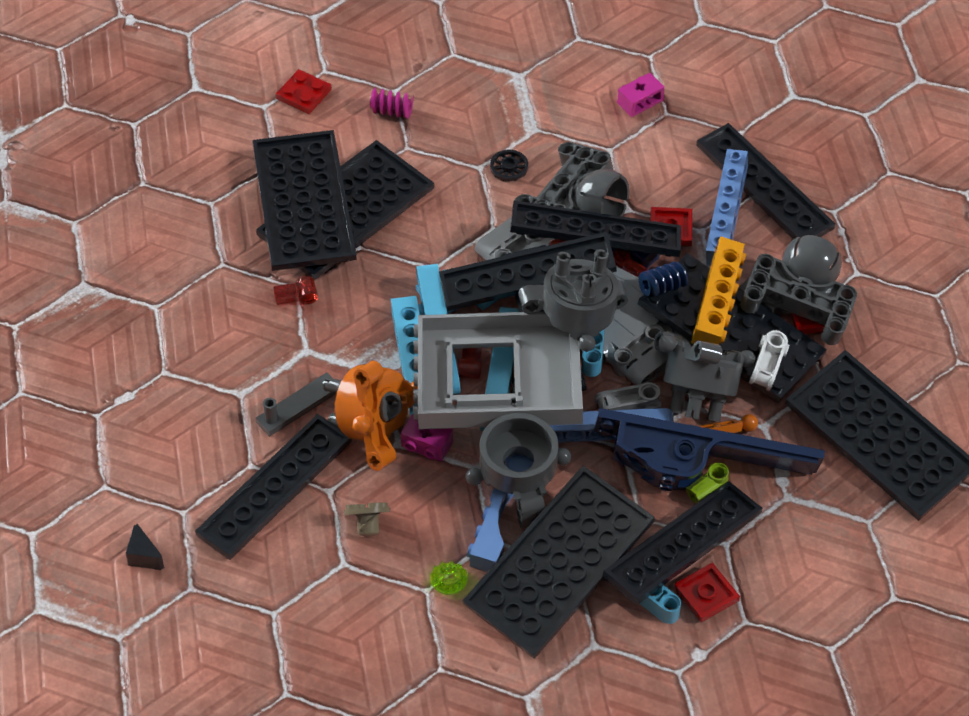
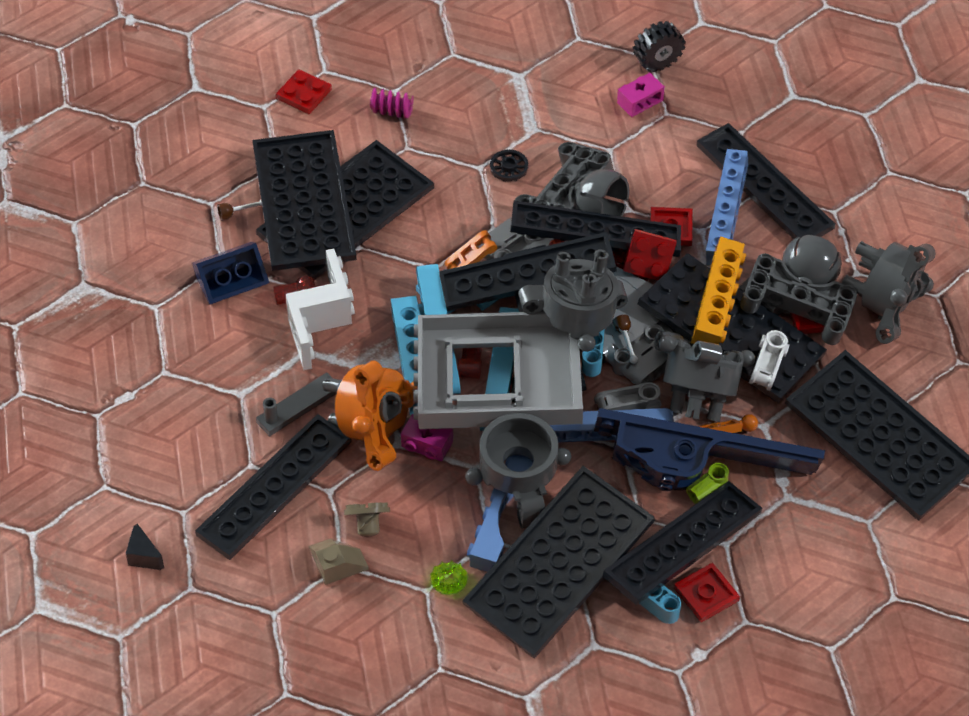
(226, 210): none -> reddish brown hinge
(231, 272): none -> dark blue slope
(320, 308): none -> white bracket
(337, 560): none -> dark tan slope
(470, 252): none -> orange plate
(622, 325): none -> hinge
(649, 255): none -> red plate
(659, 46): none -> black wheel
(663, 279): dark blue piece -> none
(893, 282): none -> dark grey piece

